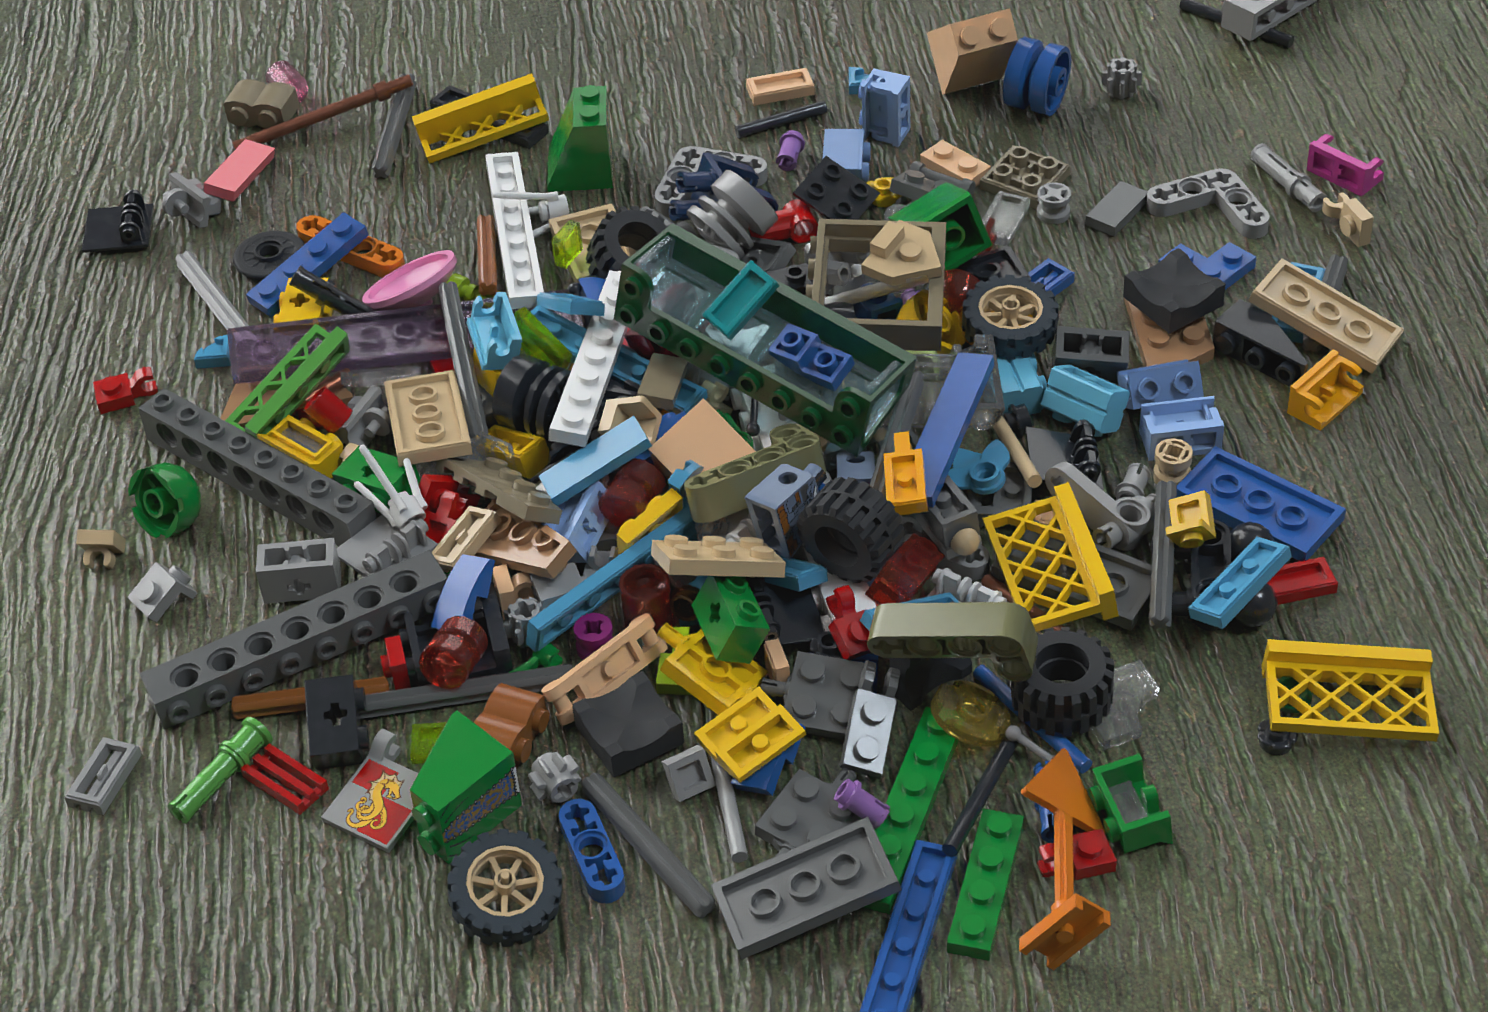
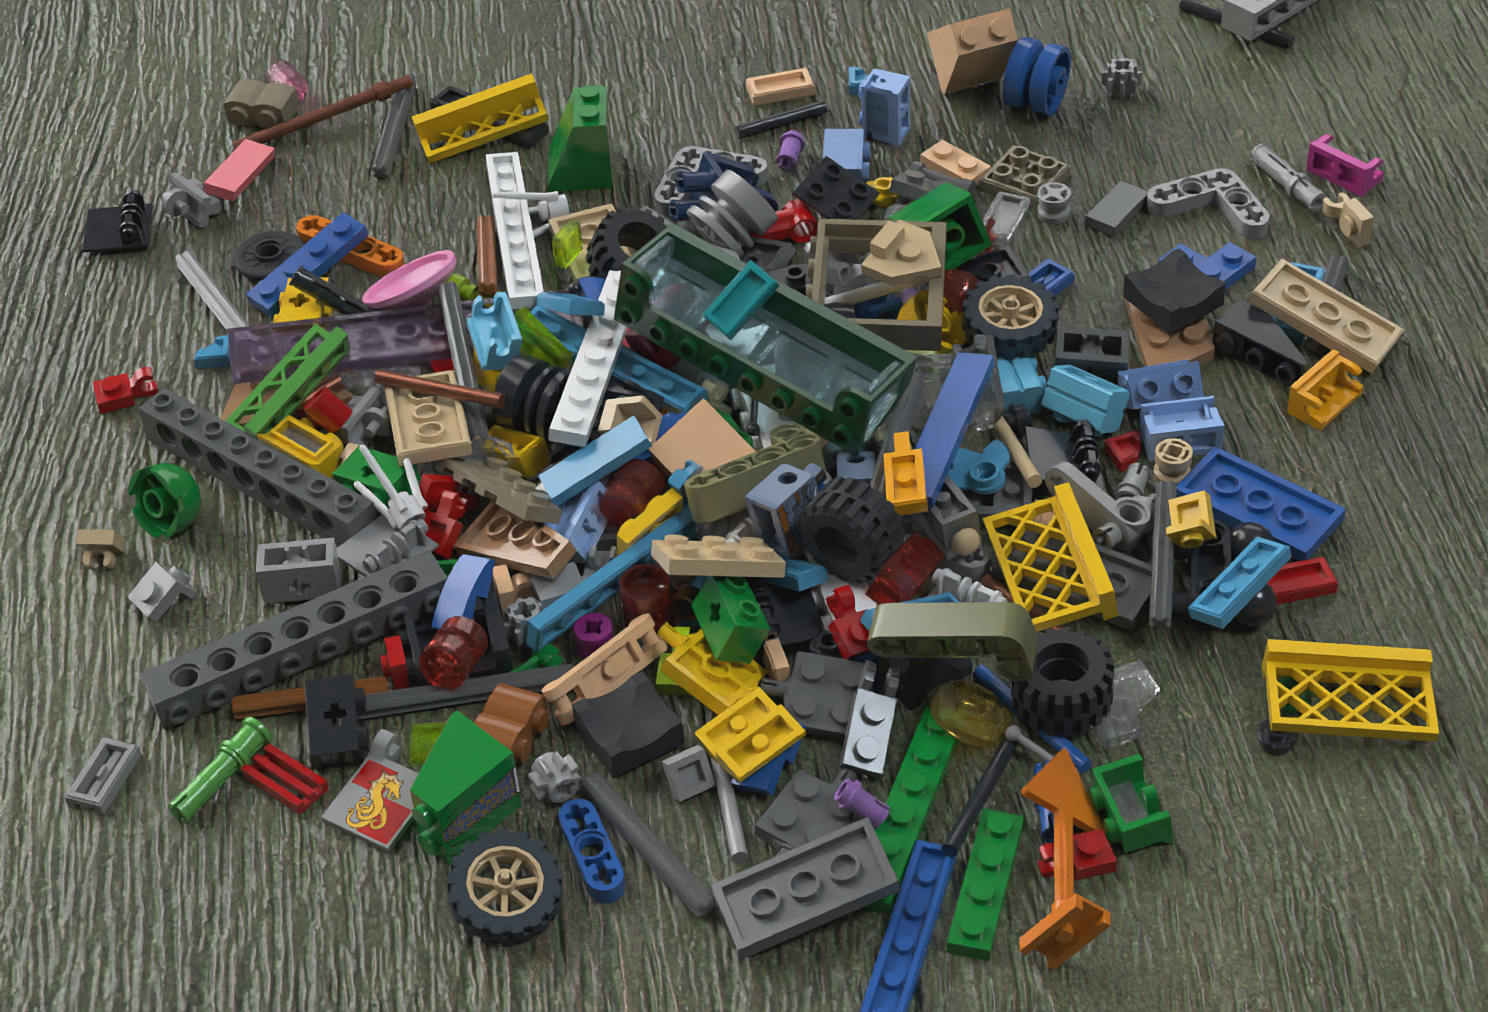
(439, 388): none -> copper bar
(466, 536): tan tile -> none
(663, 380): dark tan tile -> none
(806, 355): blue slope -> none
(1124, 449): none -> red tile

